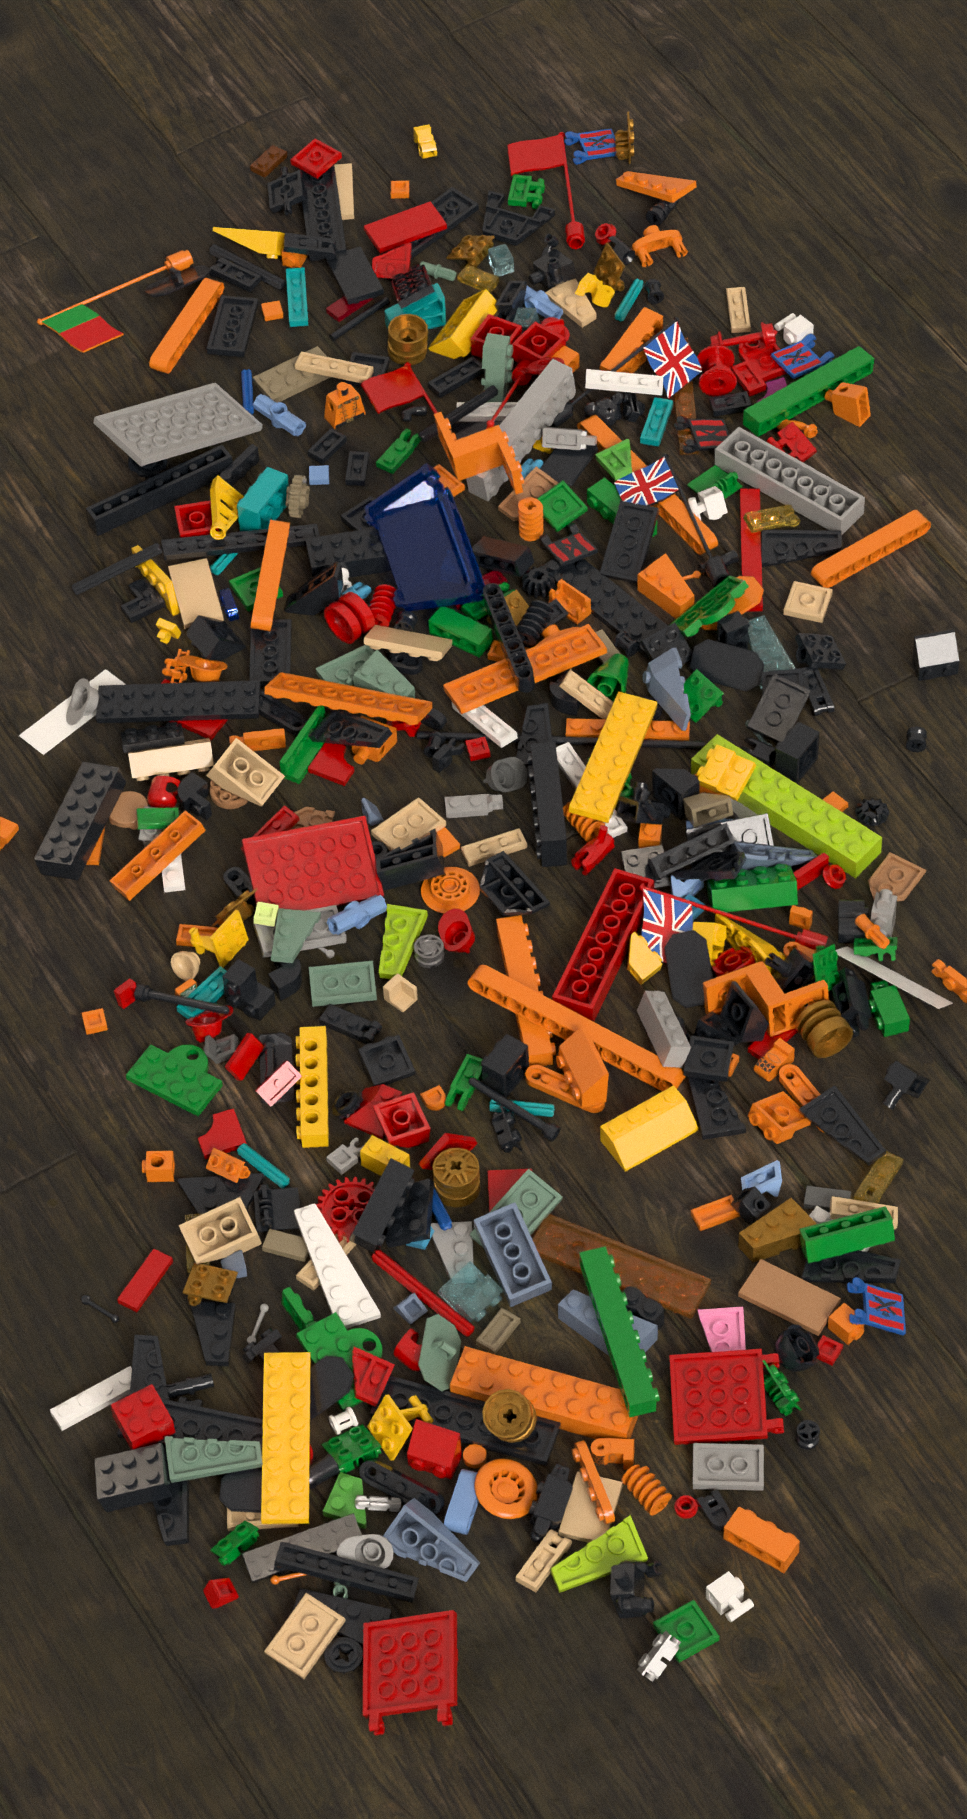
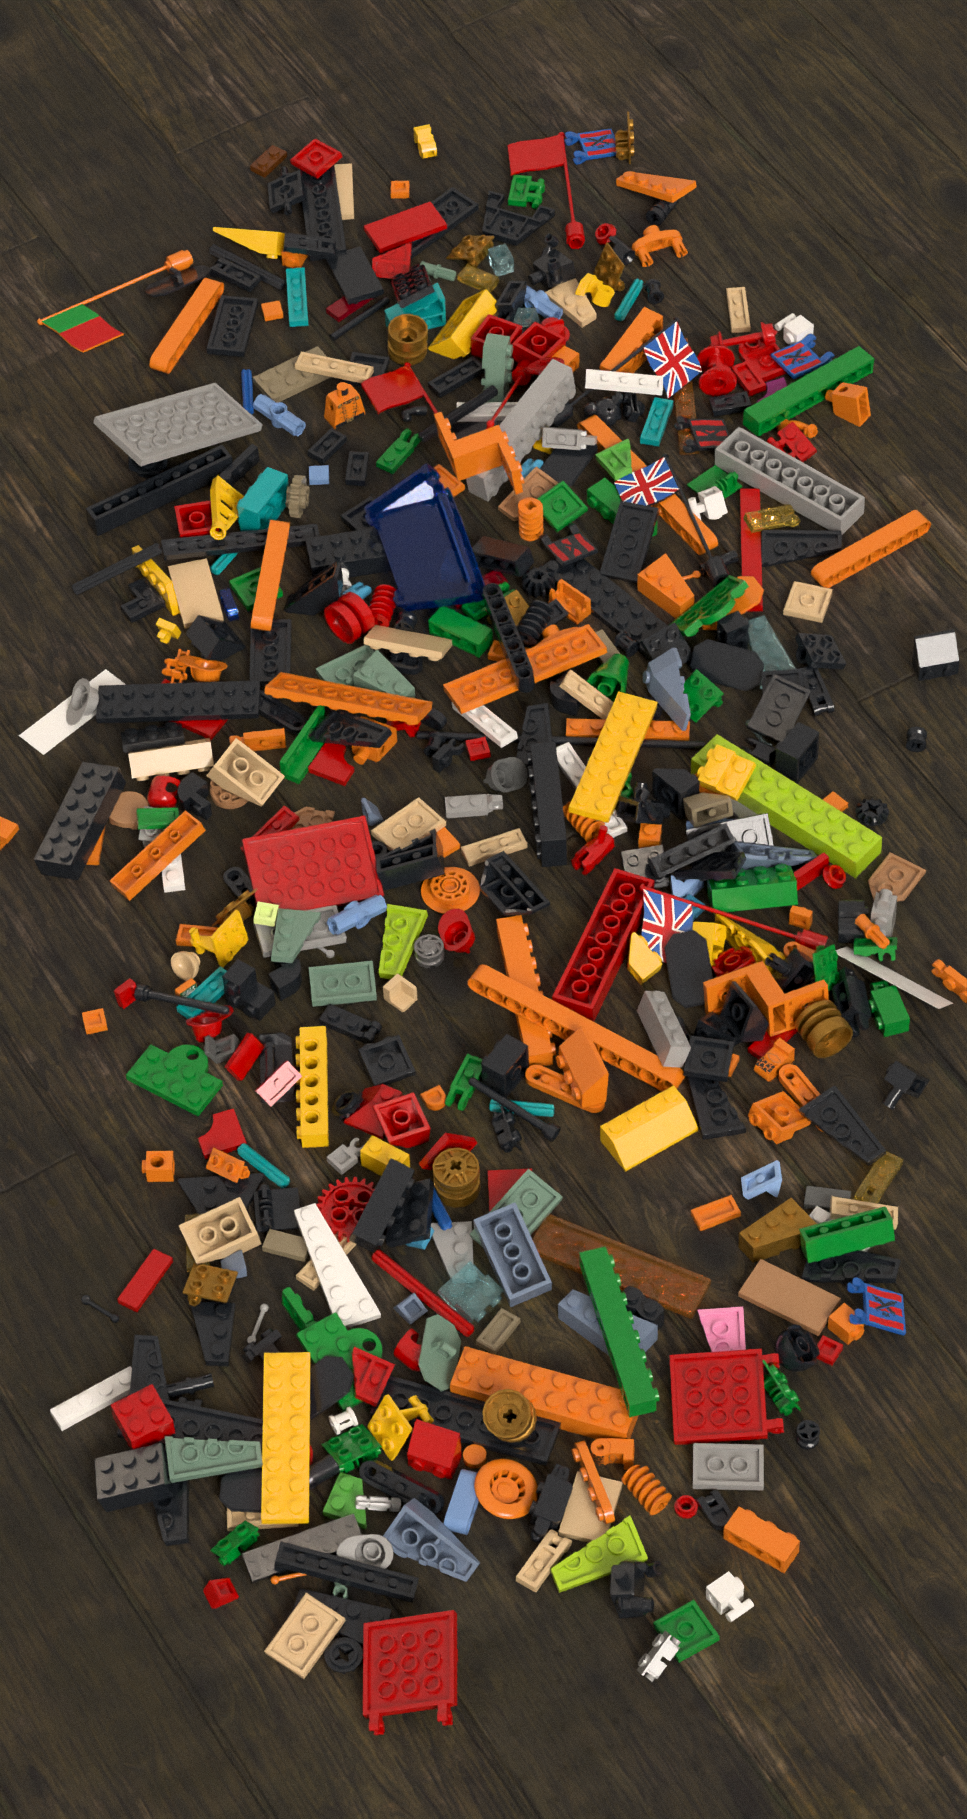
(751, 1205): black brick -> none

